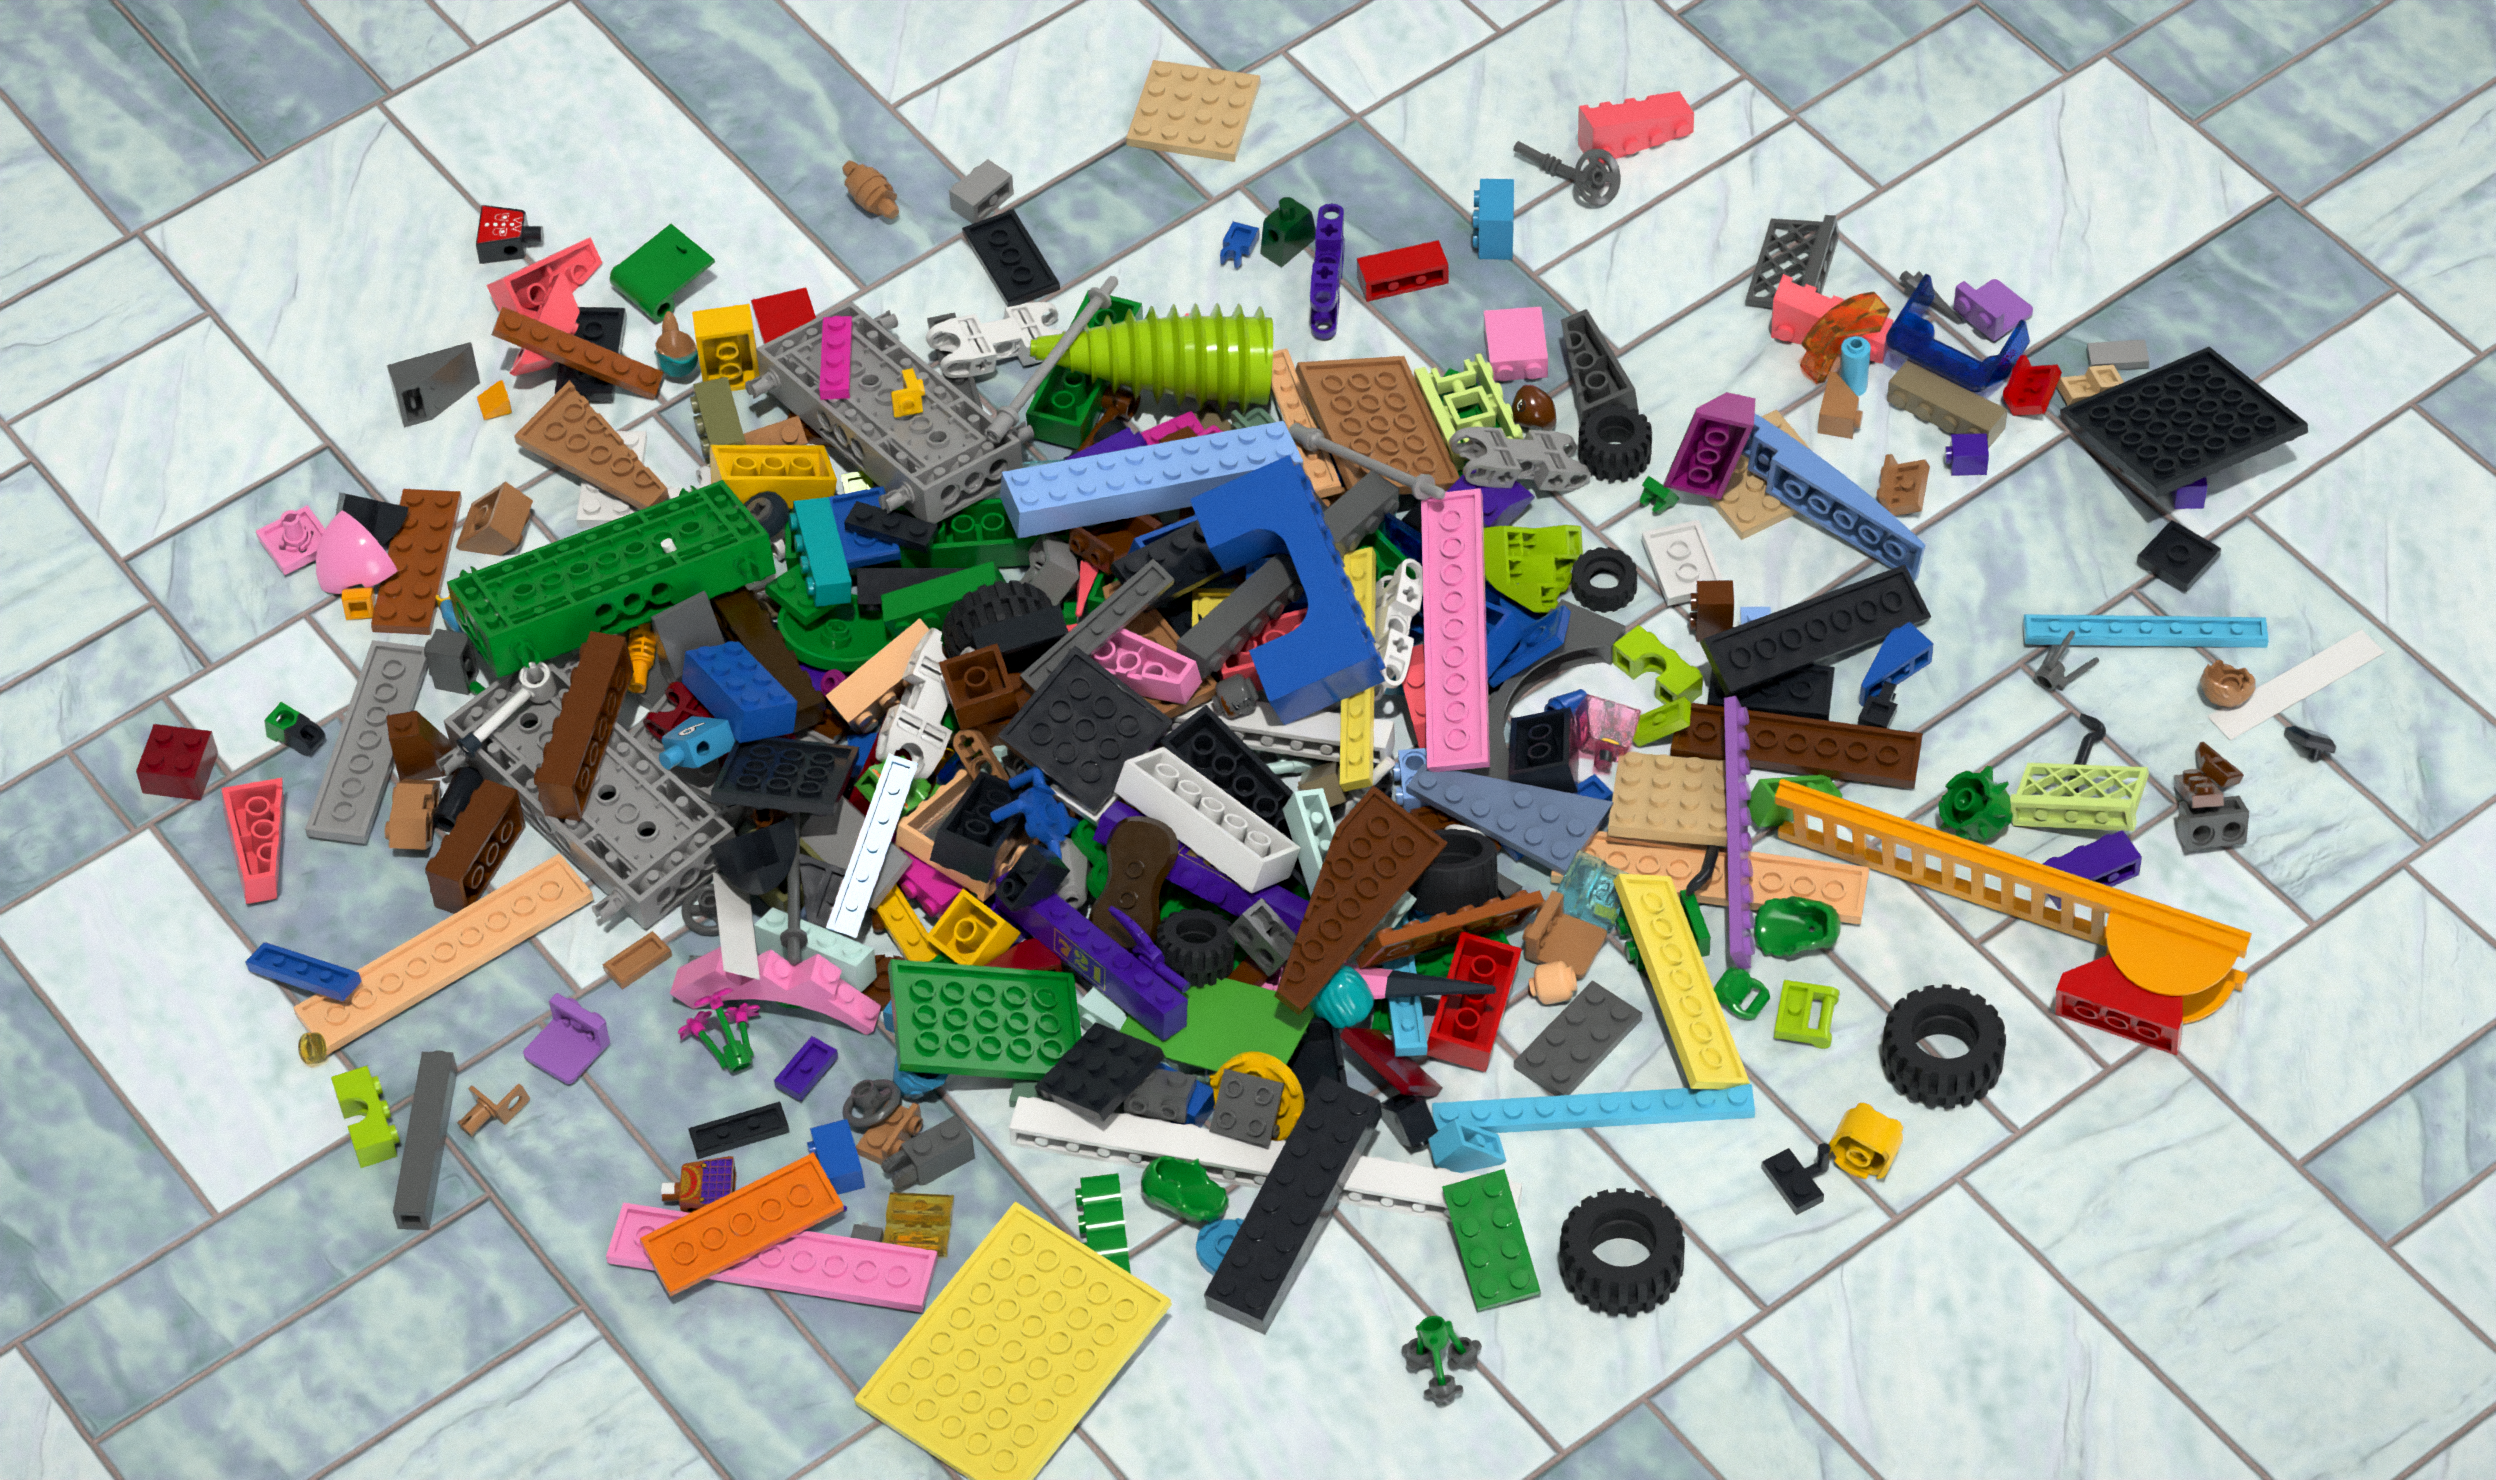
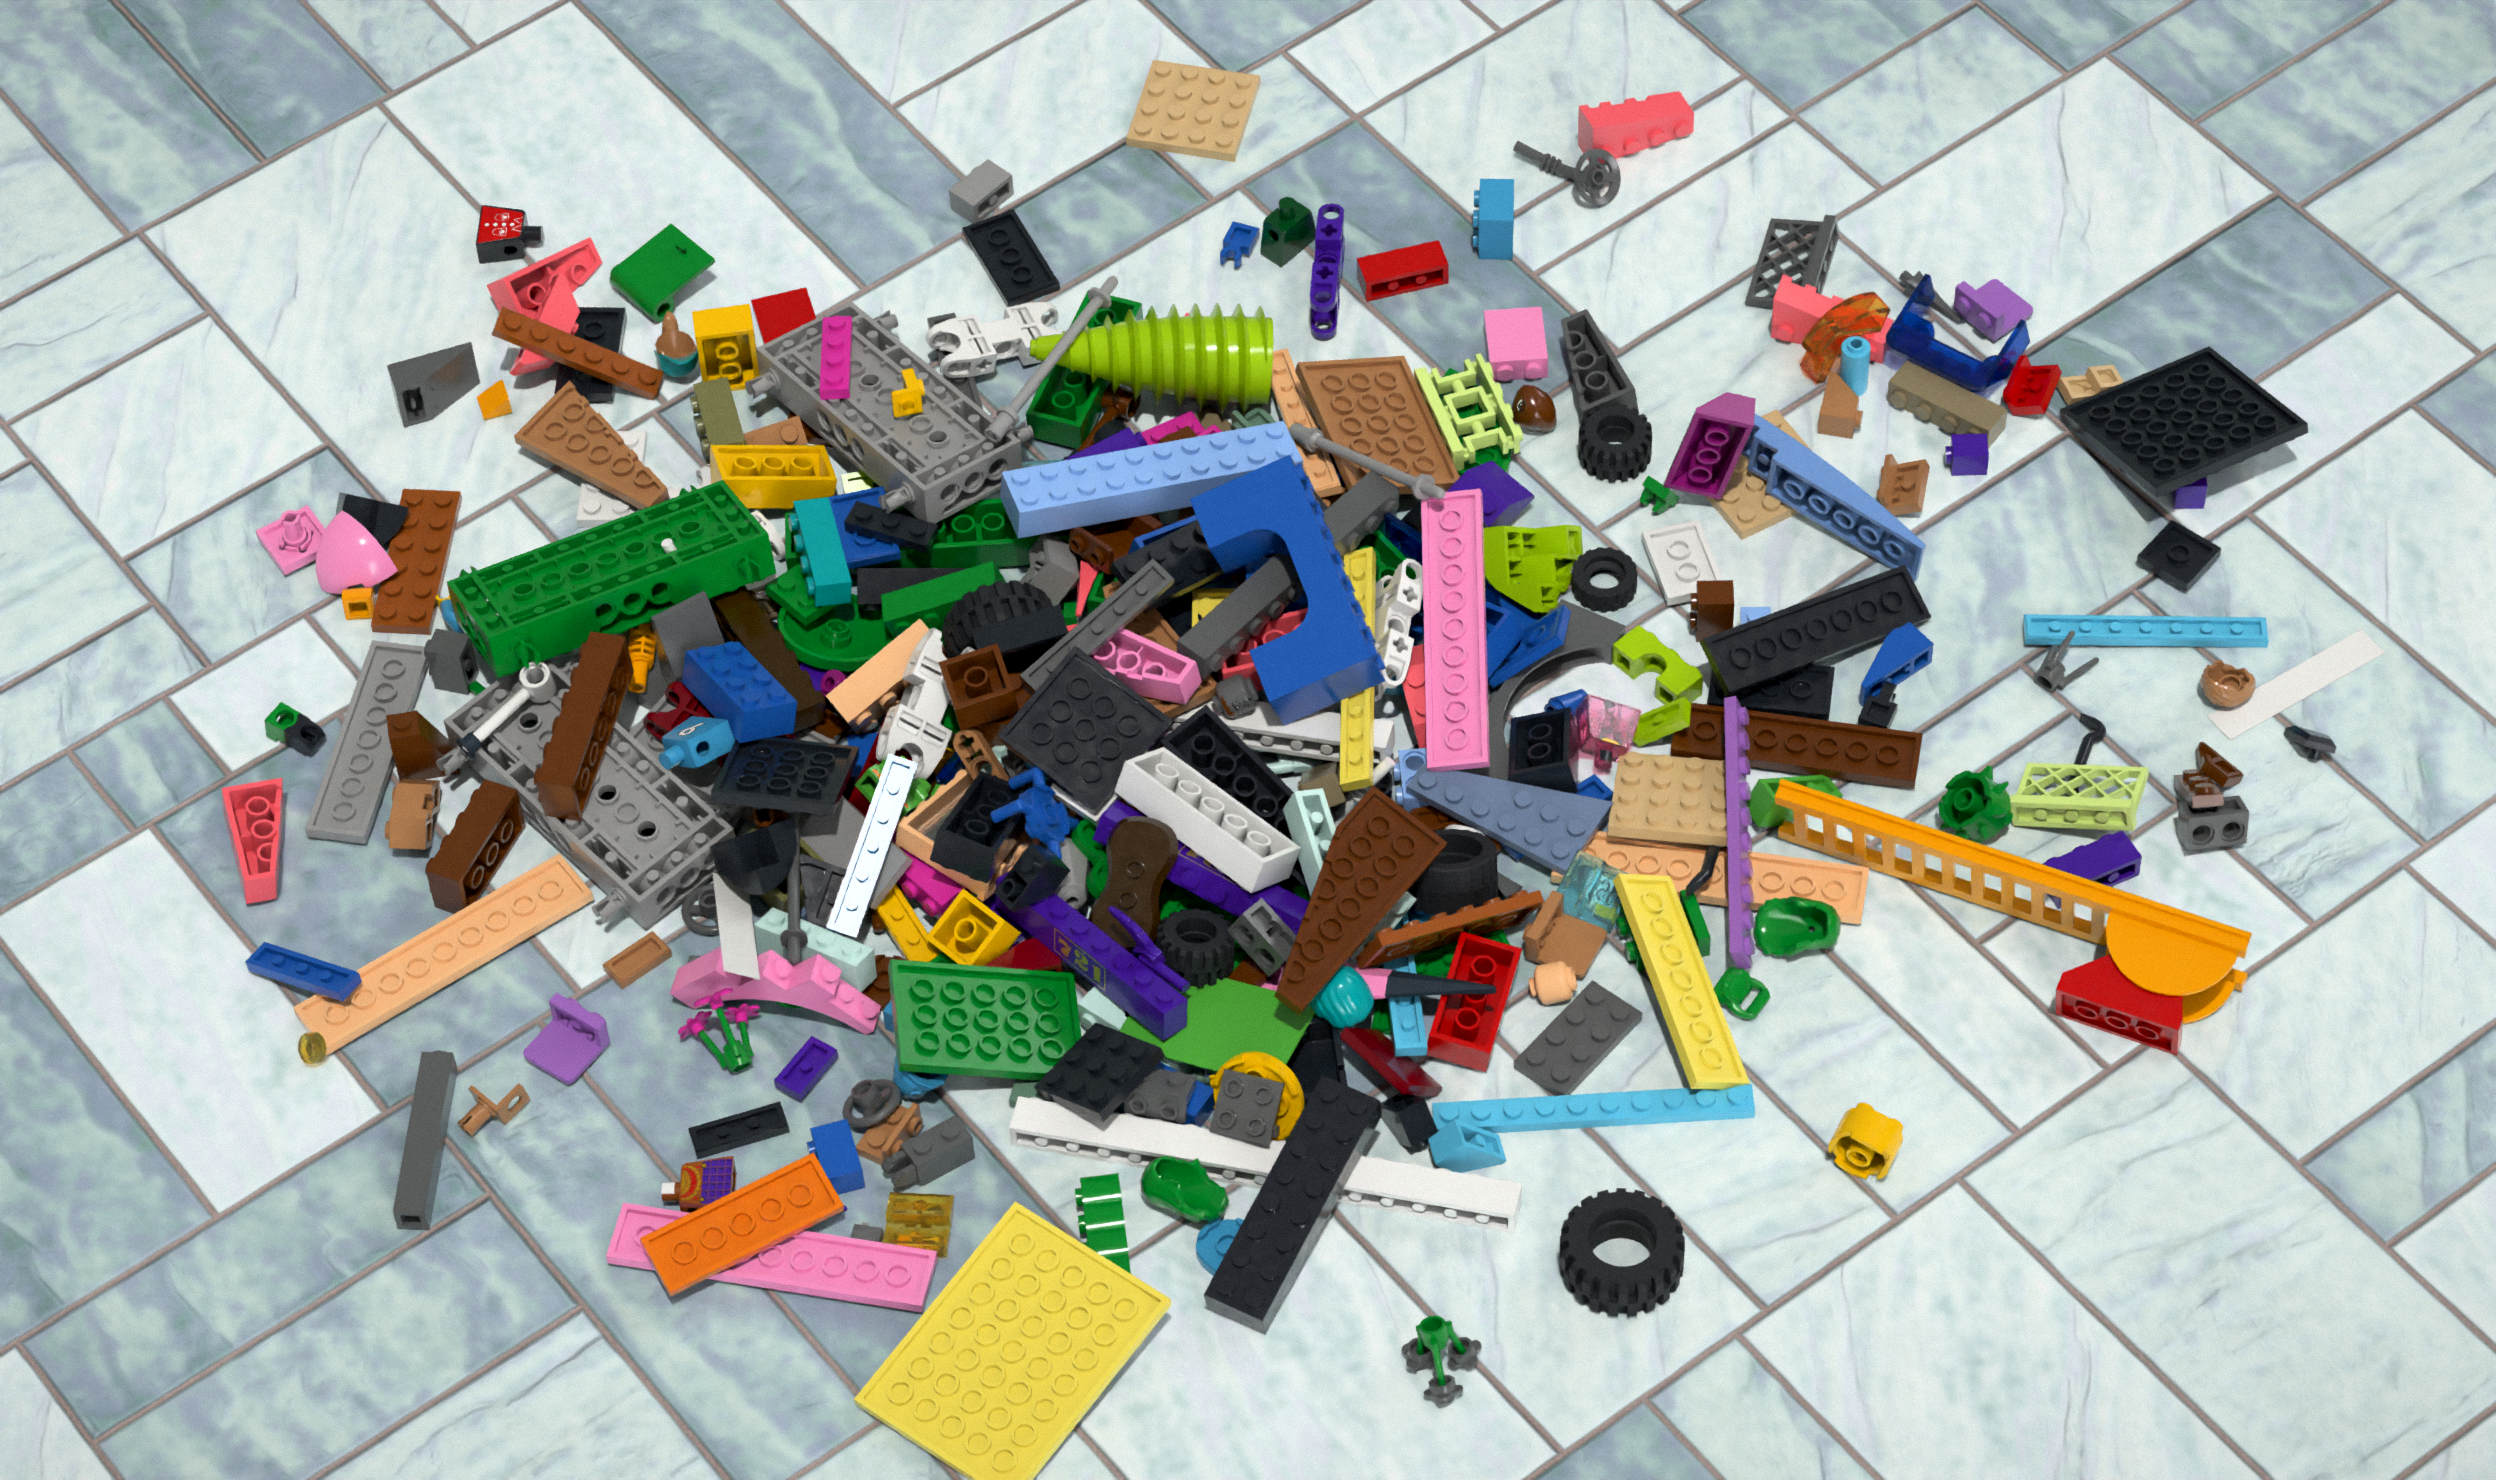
(177, 762): dark red brick -> none
(372, 1136): lime arch -> none
(456, 797): black brick -> none
(495, 521): medium nougat slope -> none
(769, 511): black wheel -> none
(870, 189): medium nougat piece -> none
(1491, 1240): green plate -> none
(1504, 460): light grey piece -> none
(1794, 1180): black plate -> none
(1795, 1013): lime plate -> none
(1941, 1079): black tyre -> none
(2121, 354): light grey tile -> none

